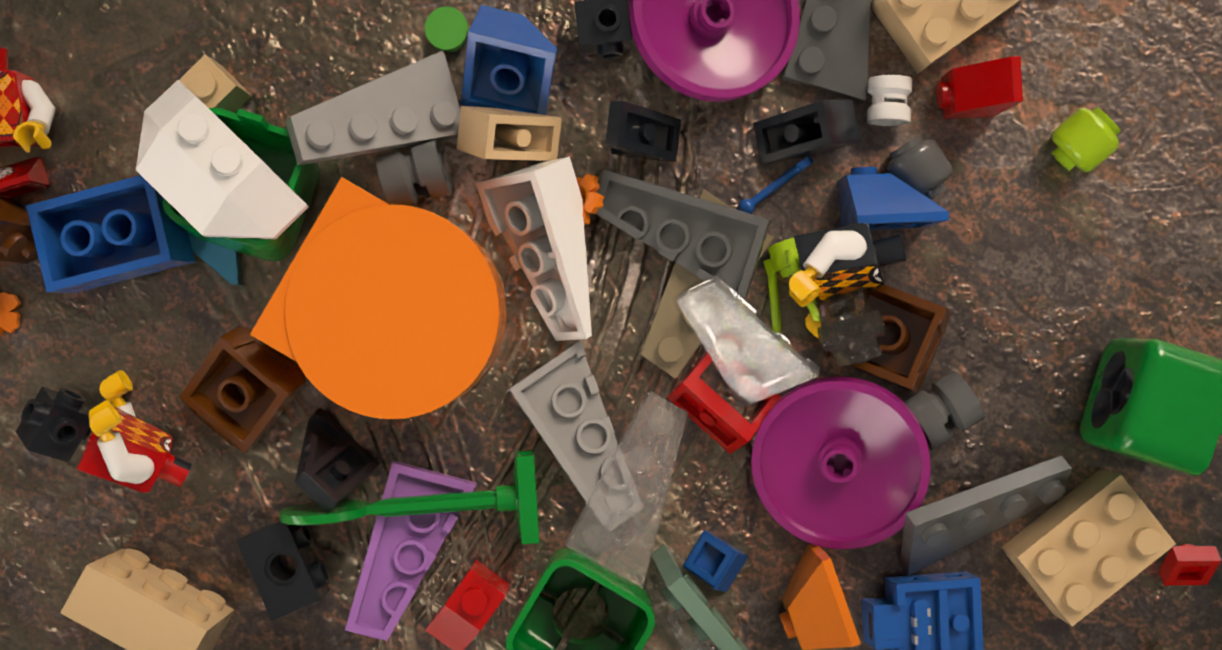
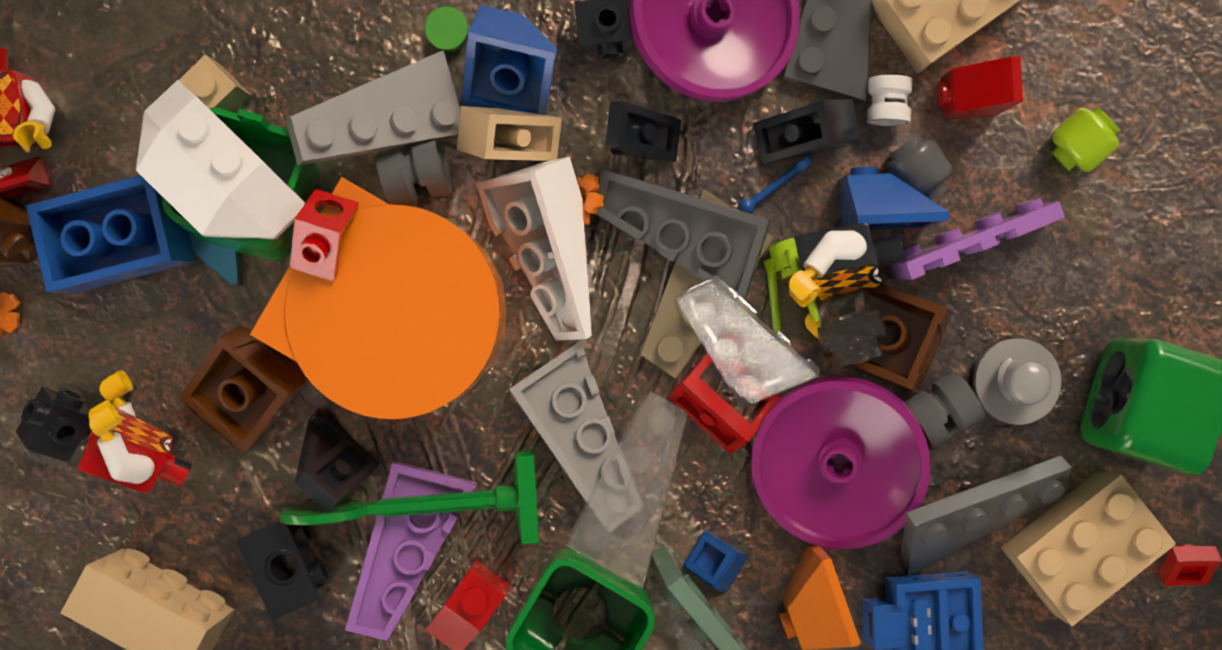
(319, 237): none -> bracket
(949, 244): none -> medium lavender wing
(1016, 381): none -> light grey plate

